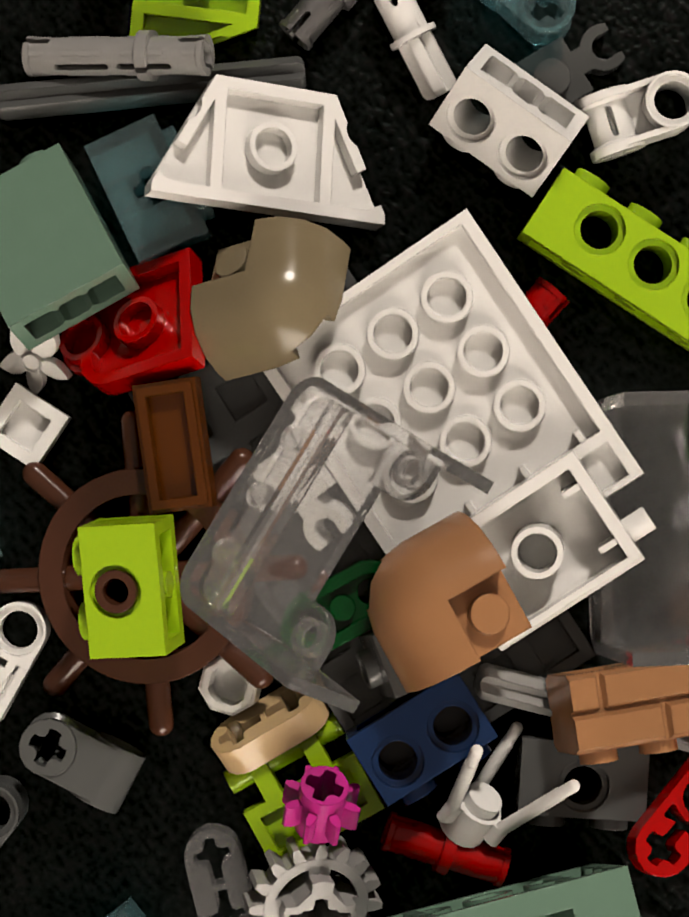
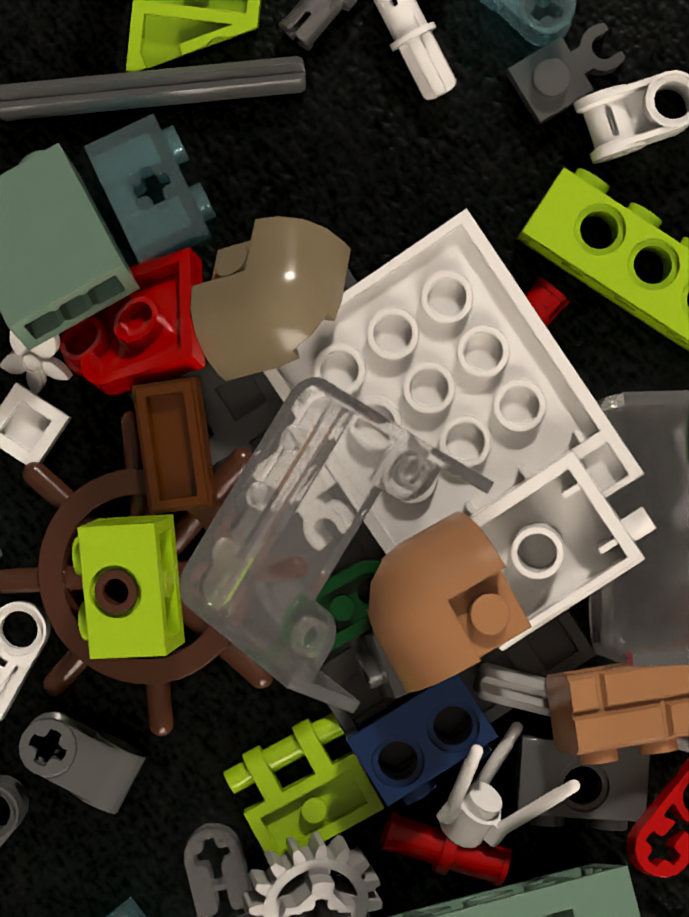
(140, 55): light grey pin -> none
(226, 689): white tile -> none
(267, 729): tan beam -> none
(268, 155): white wing -> none
(321, 805): dark pink gear -> none
(517, 108): white brick -> none

